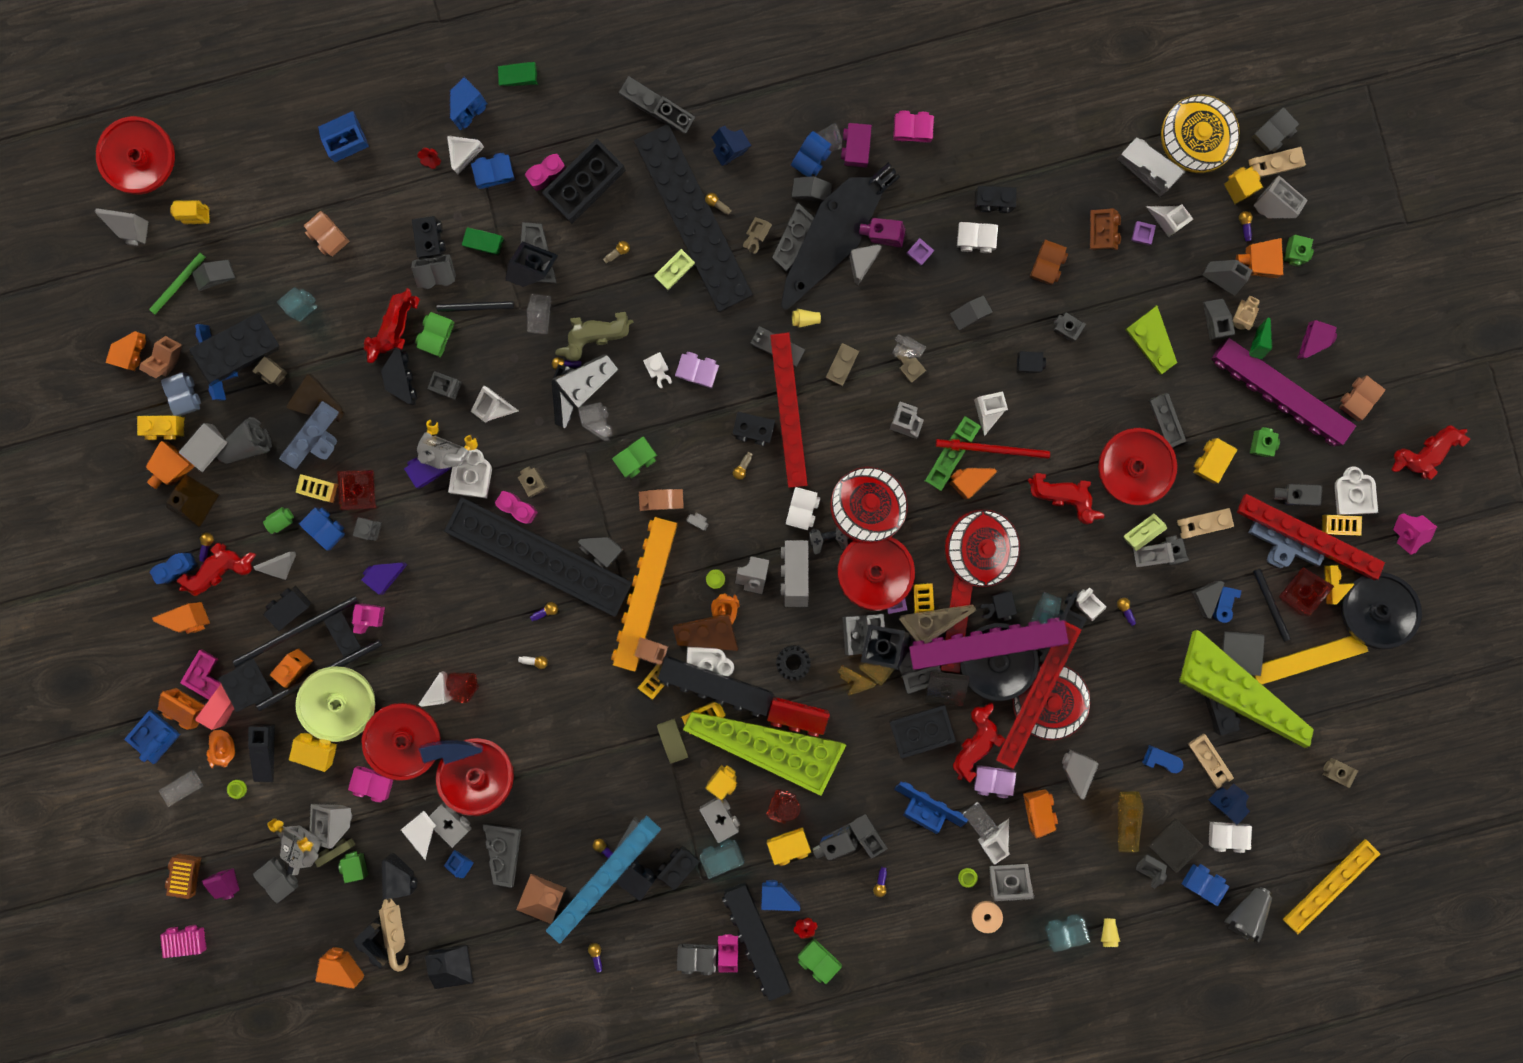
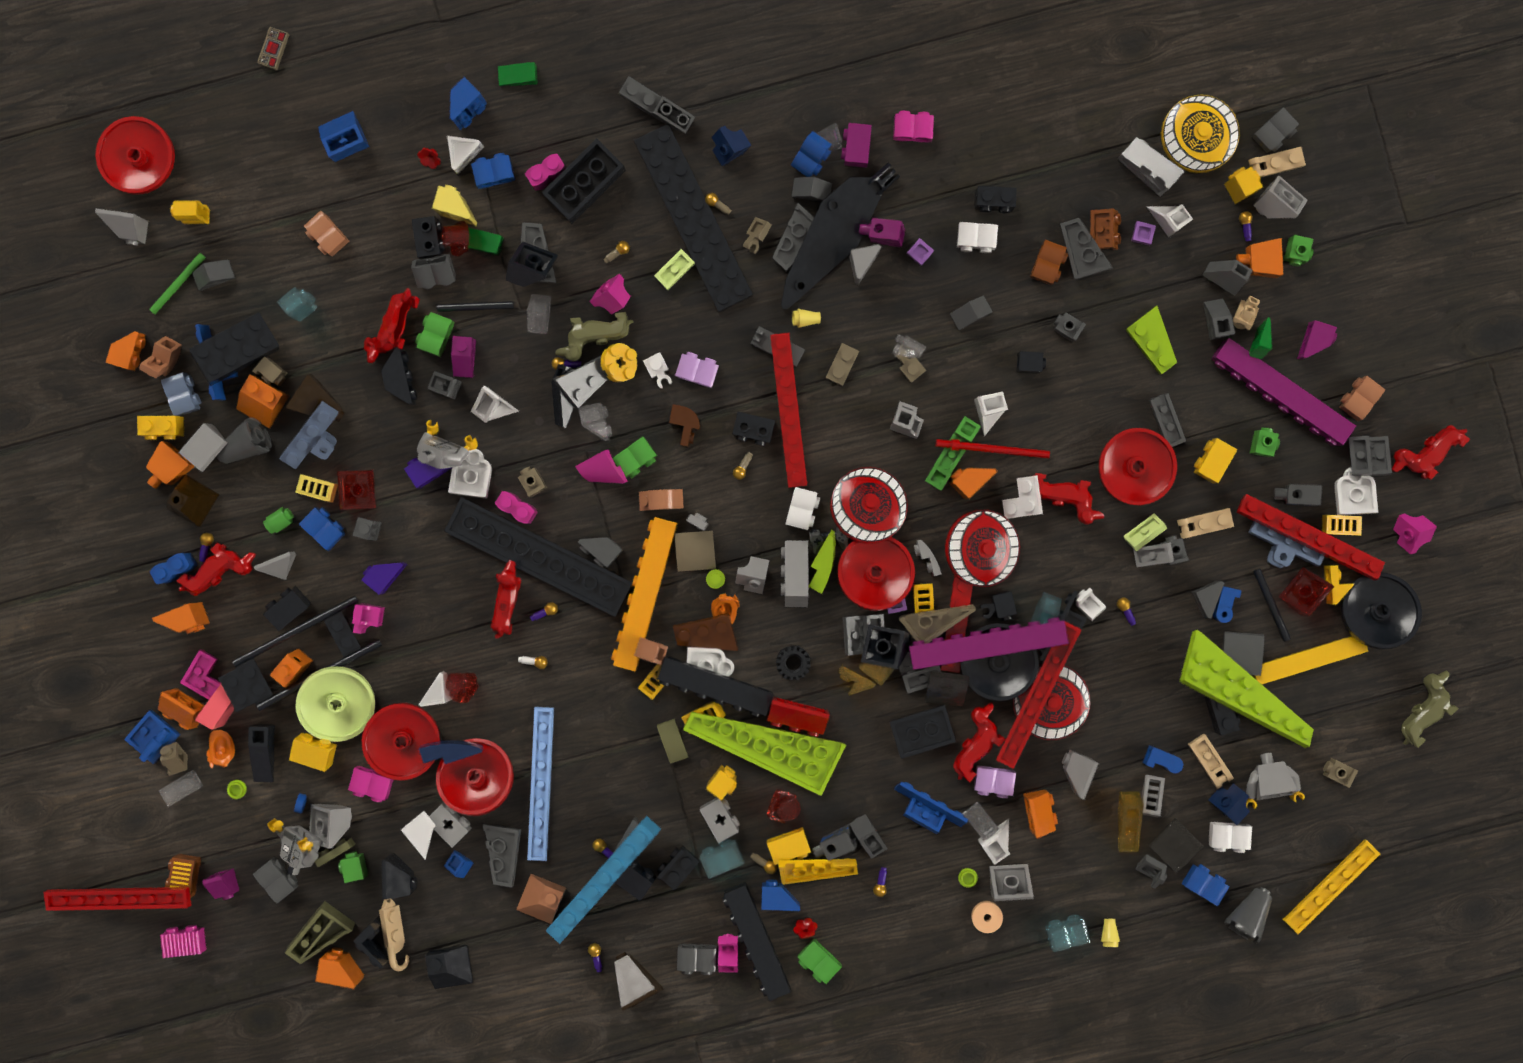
(117, 898): none -> red plate
(173, 758): none -> dark tan brick
(261, 400): none -> orange slope
(273, 48): none -> tile
(300, 803): none -> blue tile
(320, 931): none -> olive wedge
(452, 205): none -> light yellow slope
(456, 236): none -> clear red piece
(463, 356): none -> magenta slope
(505, 600): none -> red animal
(540, 783): none -> light blue tile
(601, 469): none -> dark pink slope
(611, 295): none -> dark pink brick
(627, 357): none -> yellow plate
(633, 981): none -> slope
(685, 418): none -> reddish brown brick
(695, 551): none -> dark tan slope
(768, 865): none -> piece
(808, 870): none -> yellow wing
(823, 563): none -> lime slope
(923, 551): none -> light grey slope
(1029, 499): none -> white plate
(1083, 251): none -> dark grey wing
(1159, 796): none -> light grey slope
(1272, 781): none -> light grey torso
(1370, 456): none -> dark grey slope
(1429, 711): none -> olive animal

